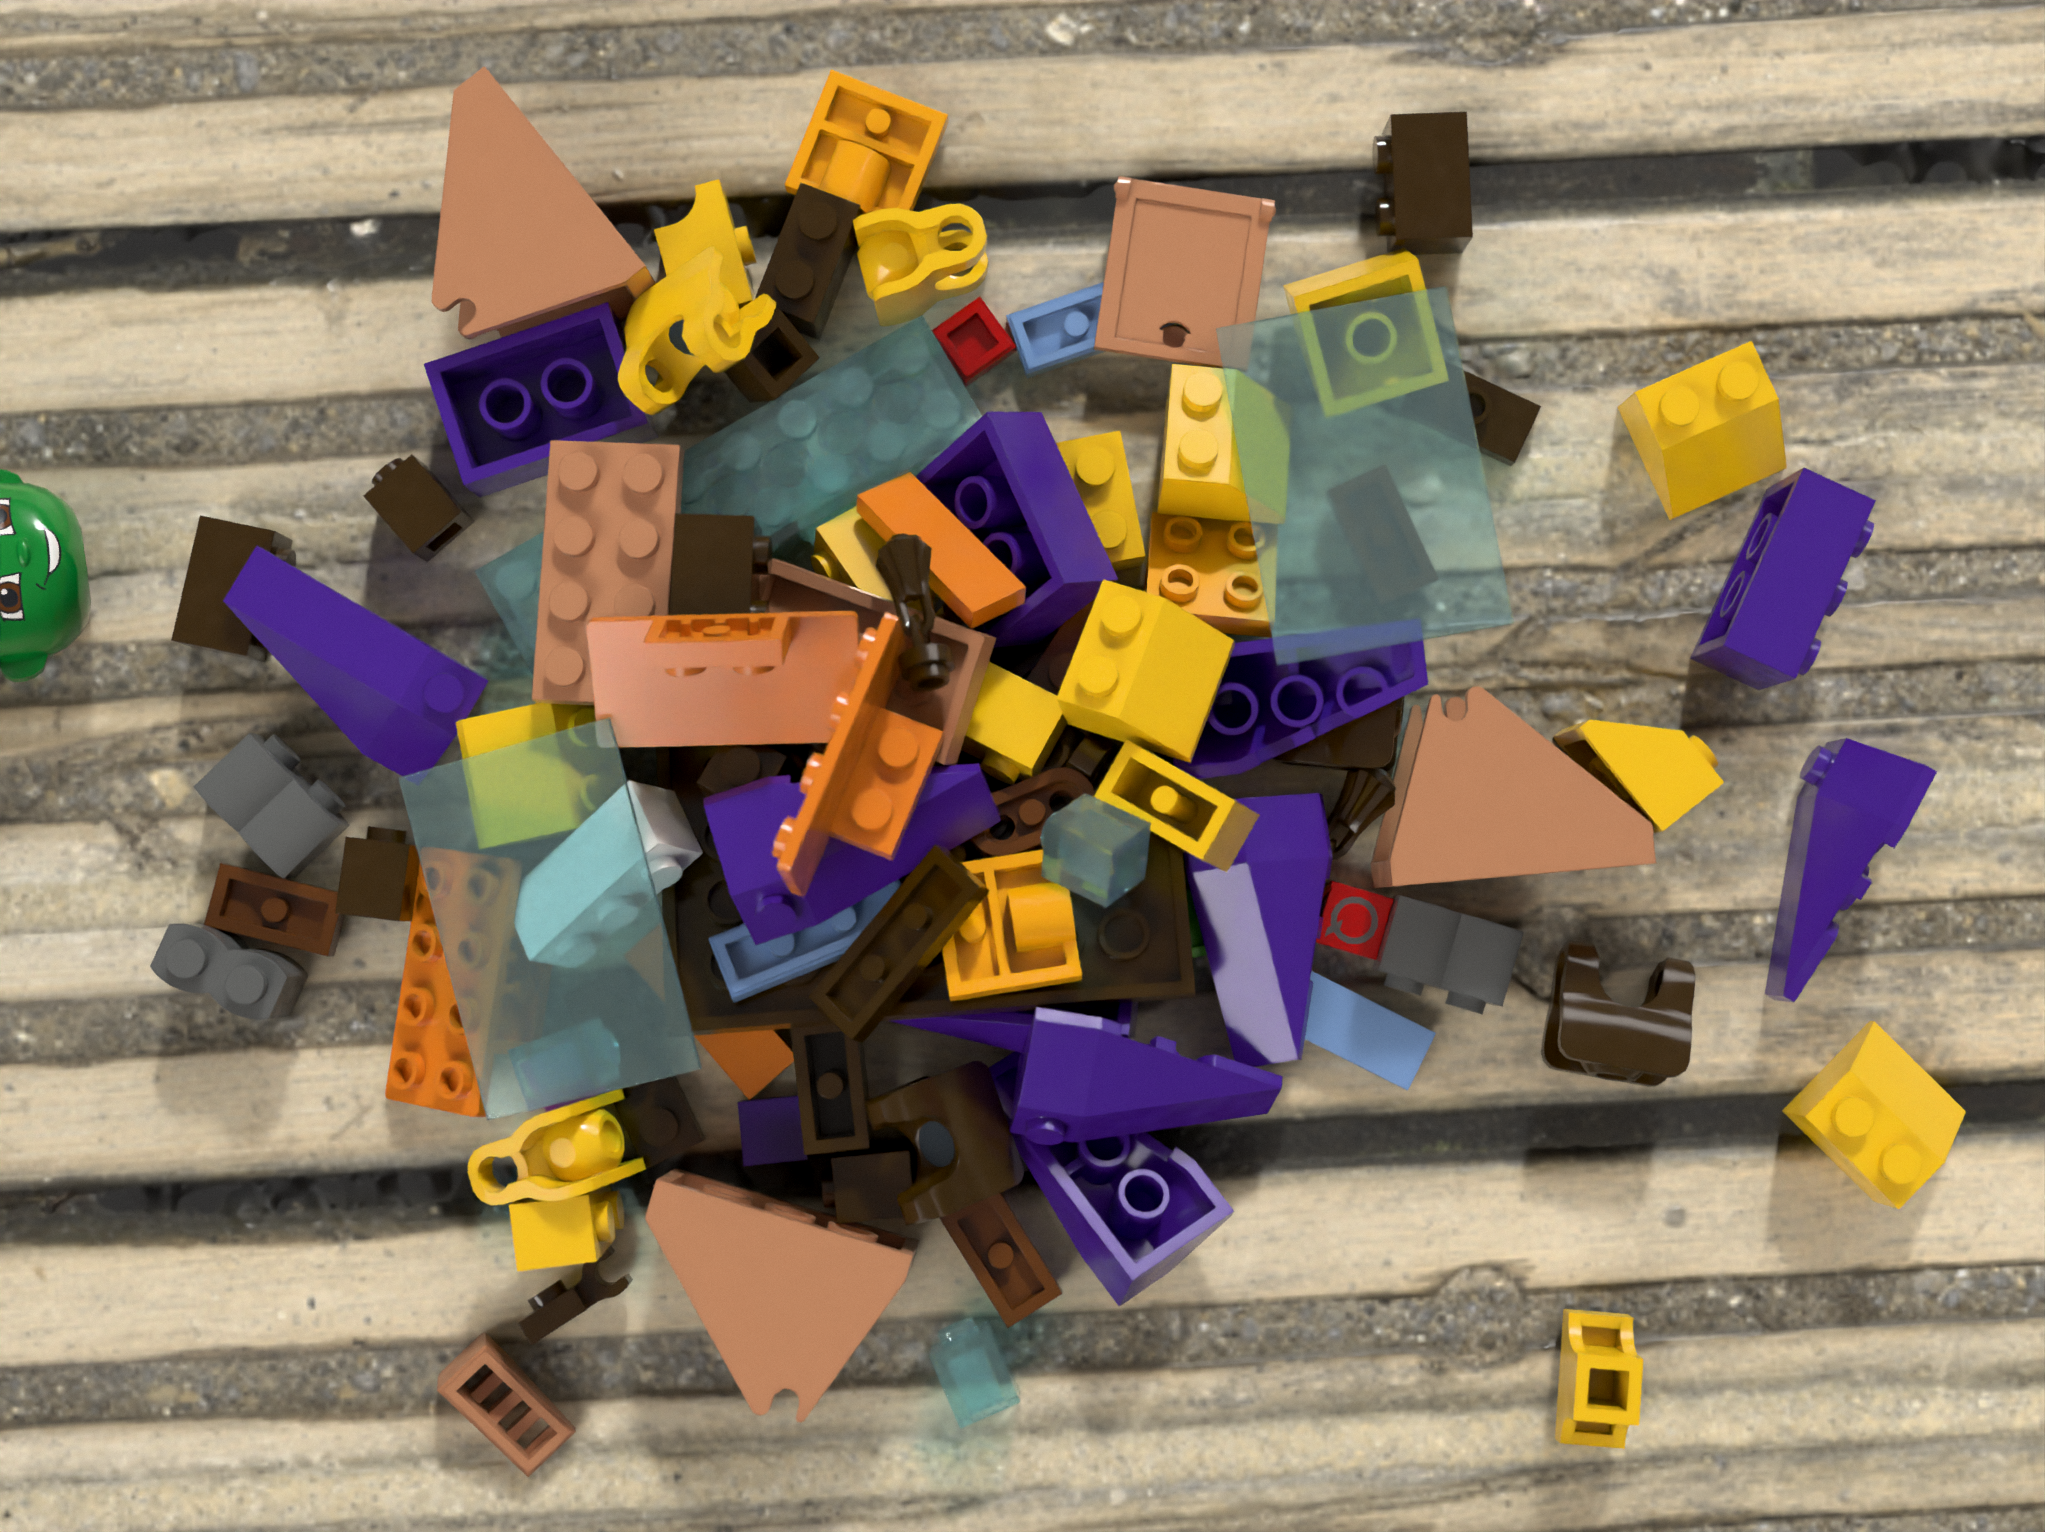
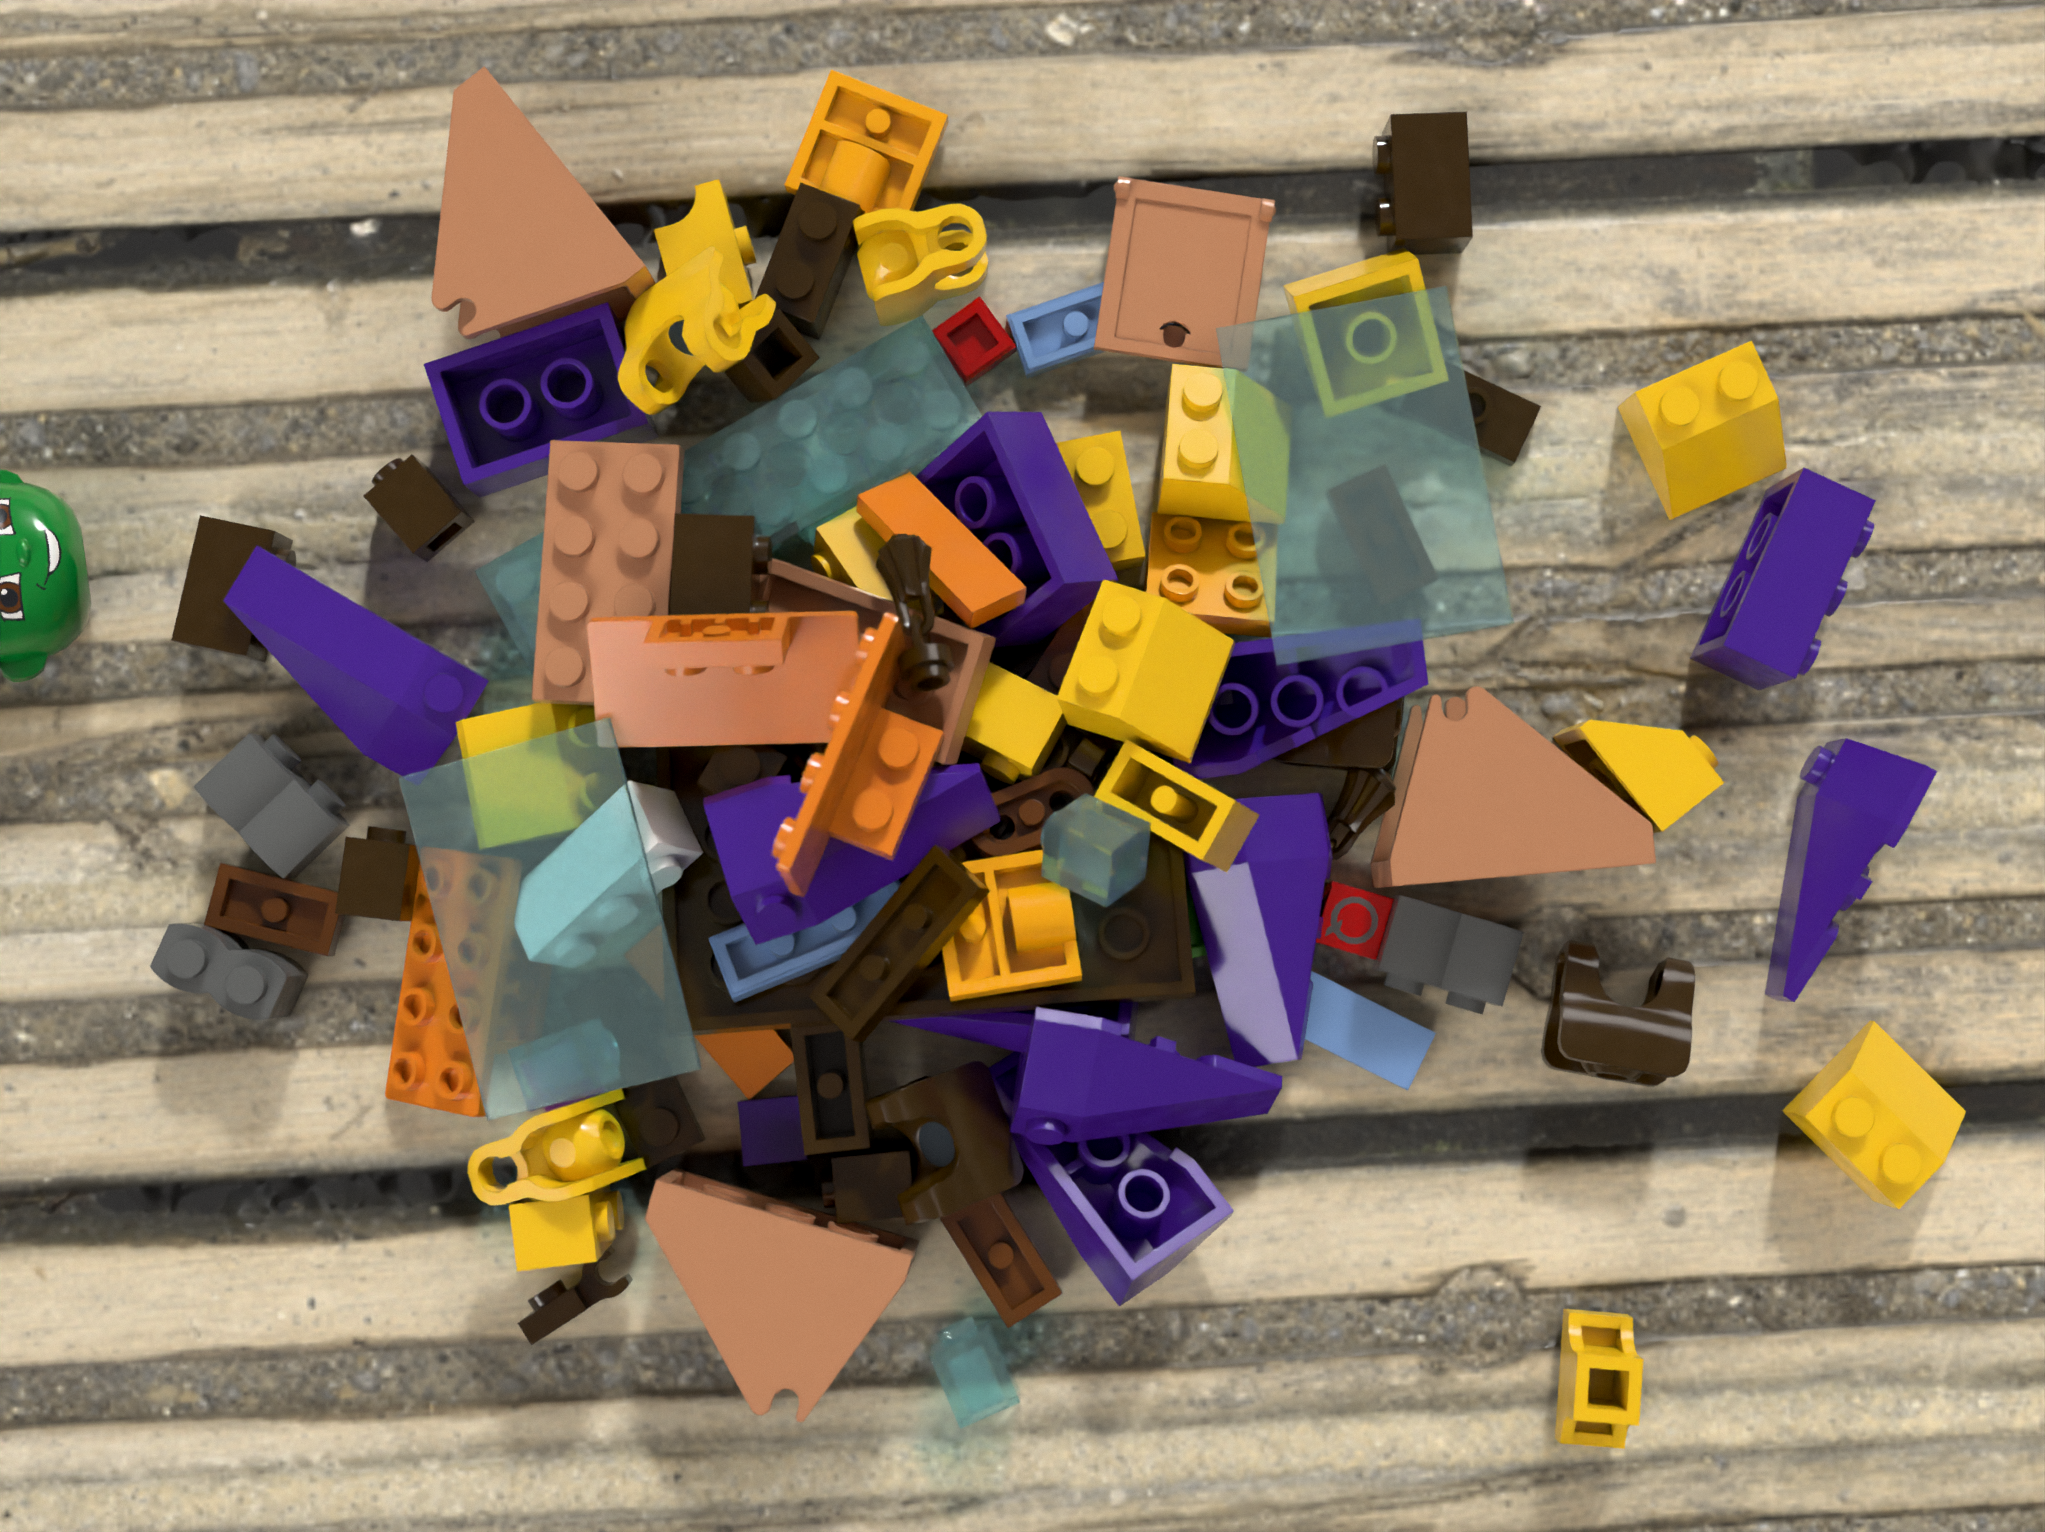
(487, 1421): nougat slope -> none

